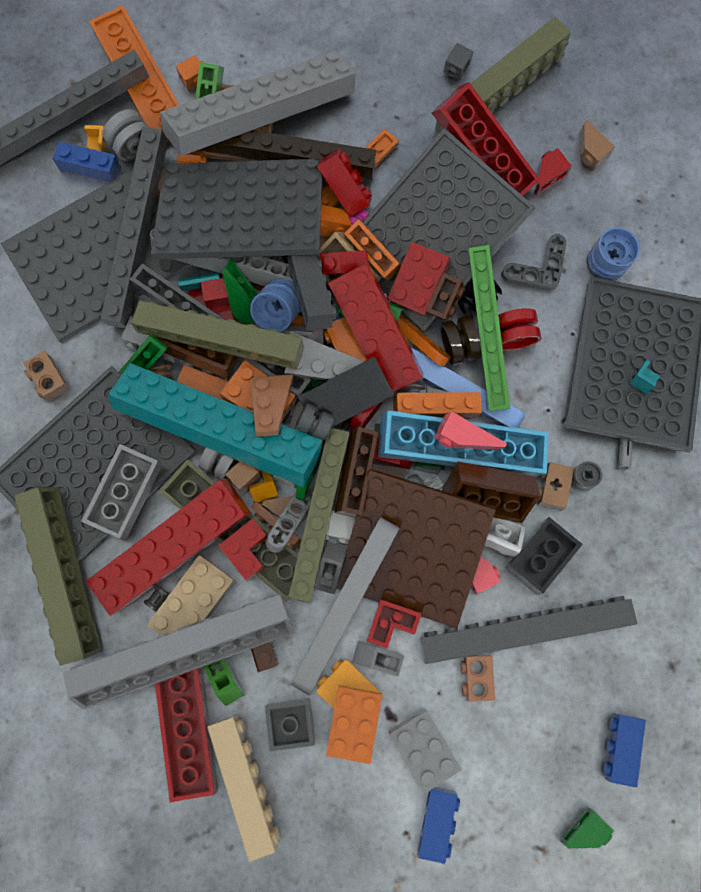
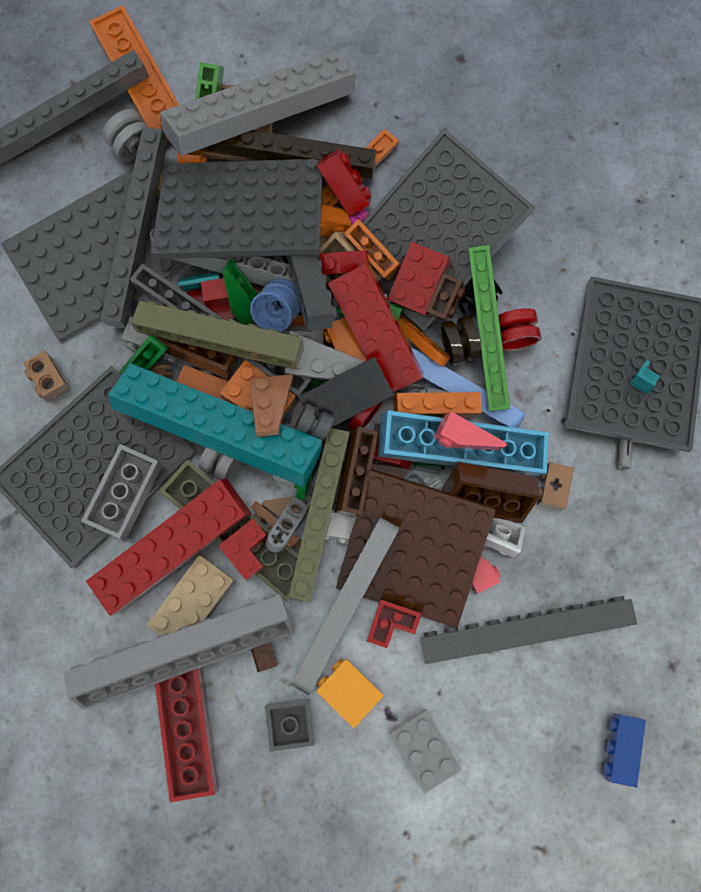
(58, 574): olive brick -> none
(86, 162): blue brick -> none
(95, 138): light orange panel -> none
(158, 591): dark grey bush -> none
(188, 72): orange brick -> none
(223, 681): bright green slope -> none
(243, 476): medium nougat brick -> none
(244, 788): tan brick -> none
(264, 490): light orange panel -> none
(330, 567): light grey slope -> none
(354, 724): orange brick -> none
(378, 659): light grey slope -> none
(438, 825): blue brick -> none
(458, 61): dark grey brick -> none
(477, 129): red brick -> none
(484, 677): nougat brick -> none
(521, 65): olive brick -> none
(540, 273): dark grey beam -> none
(544, 556): black brick -> none
(551, 169): red slope -> none
(586, 476): dark grey wheel -> none
(588, 832): green slope -> none
(593, 146): medium nougat slope -> none
(613, 253): medium blue wheel -> none

